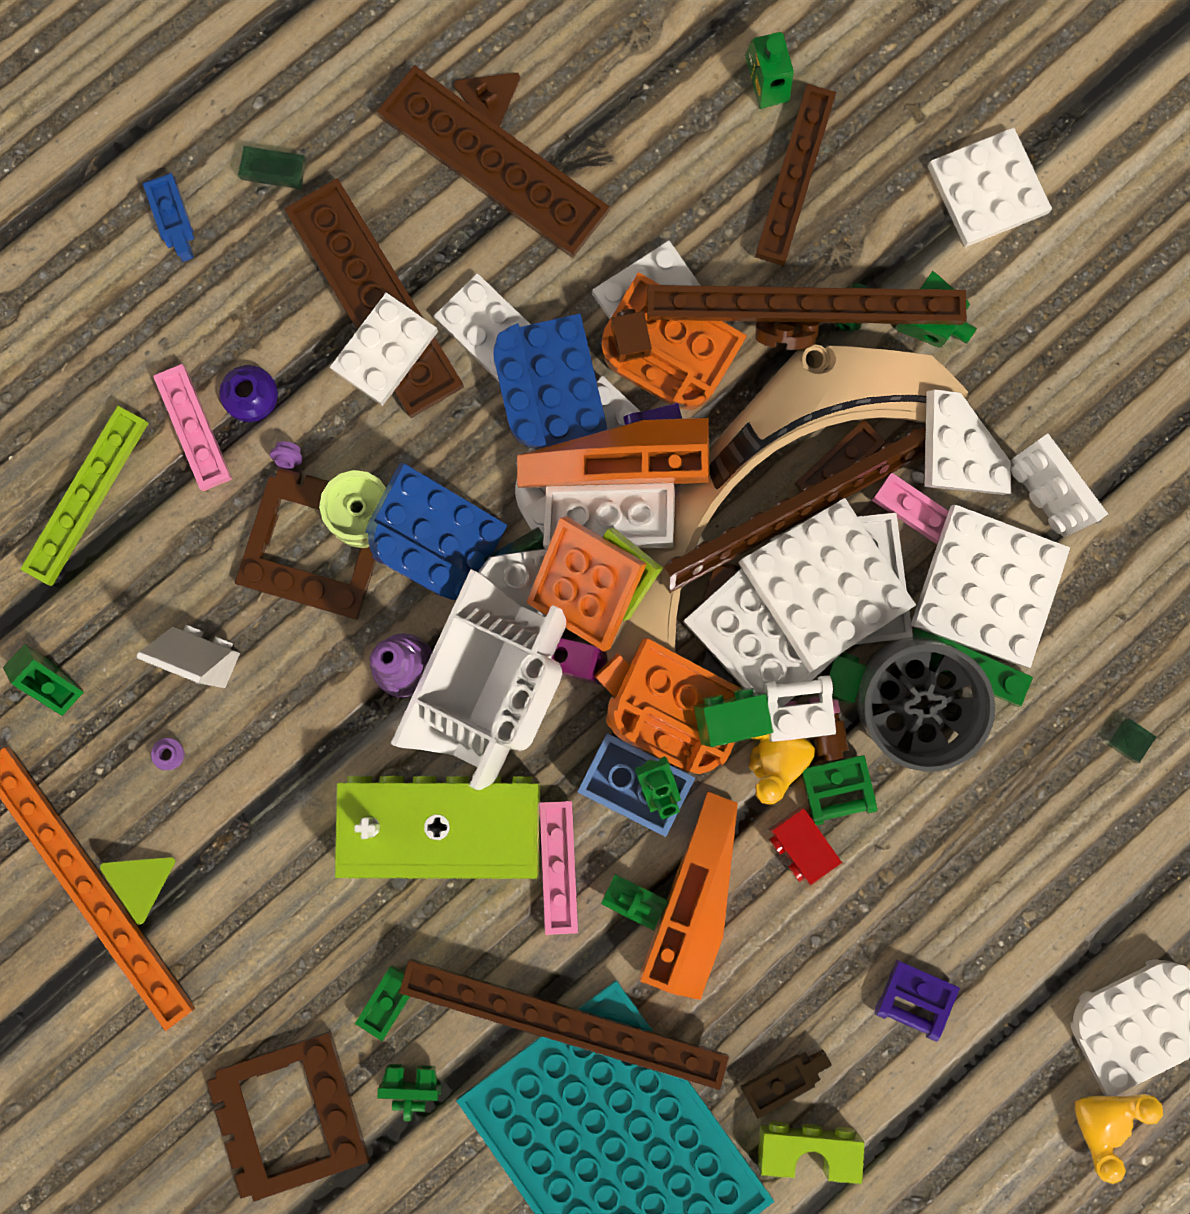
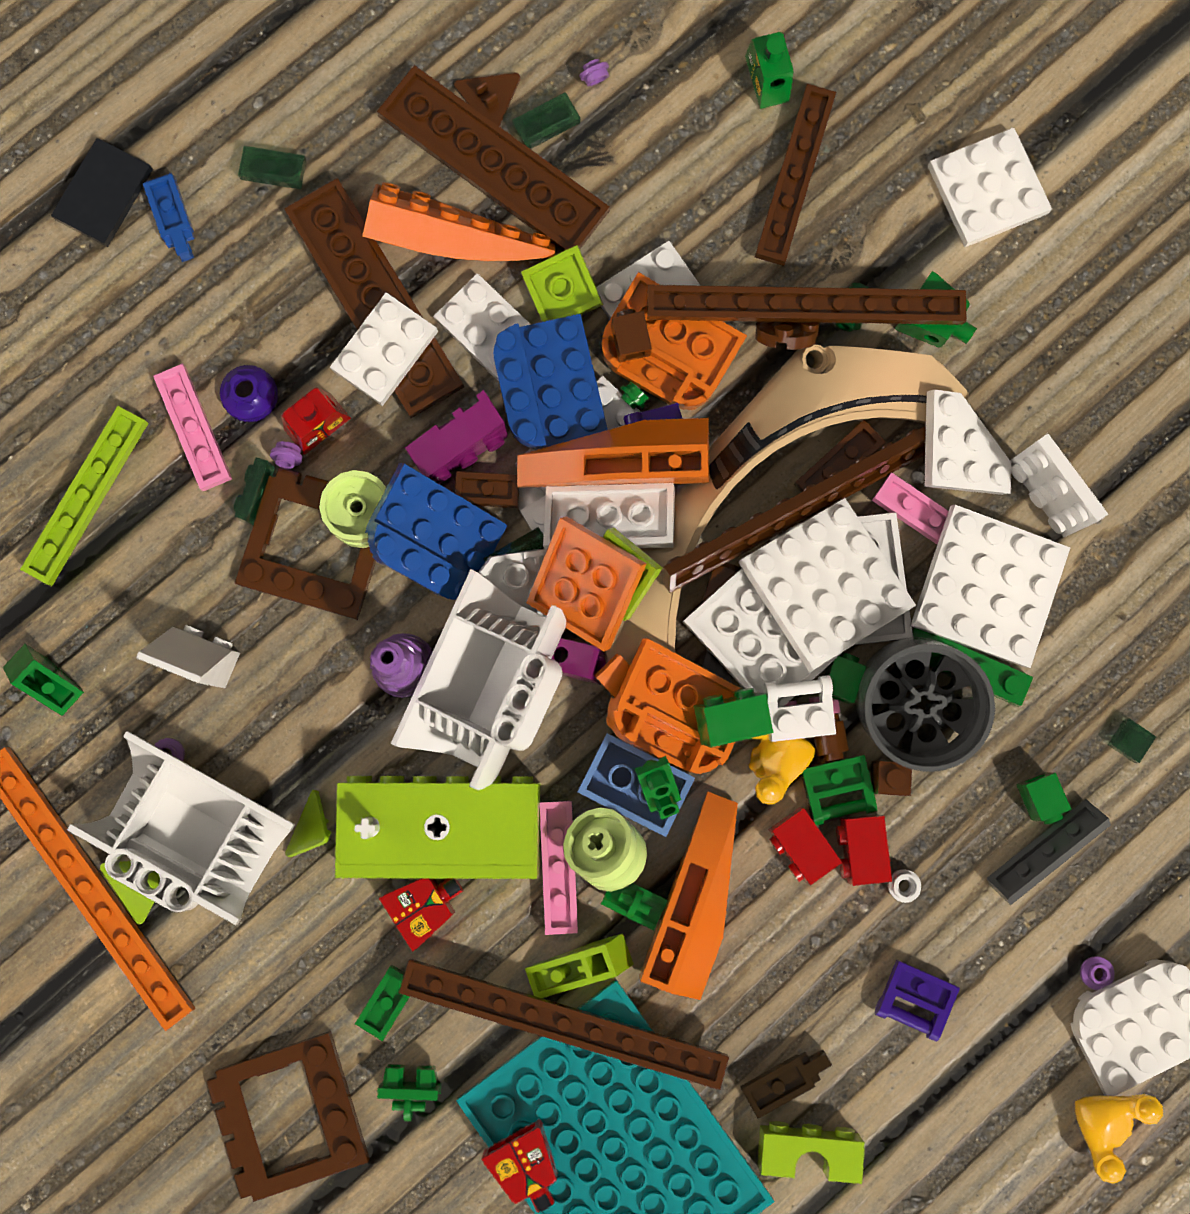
(102, 192): none -> black tile
(187, 832): none -> white panel
(248, 502): none -> clear green plate
(310, 829): none -> lime piece
(313, 419): none -> red torso
(421, 908): none -> red torso
(446, 231): none -> orange wedge
(459, 440): none -> magenta wedge
(488, 489): none -> reddish brown plate
(524, 1165): none -> red torso
(546, 121): none -> clear green plate
(562, 286): none -> lime plate
(580, 967): none -> lime slope
(594, 72): none -> medium lavender plate
(605, 849): none -> yellowish green wheel
(633, 395): none -> green plate
(864, 850): none -> red brick
(891, 778): none -> reddish brown brick
(914, 886): none -> white plate
(1044, 798): none -> green brick
(1048, 851): none -> dark grey plate
(1087, 972): none -> medium lavender plate

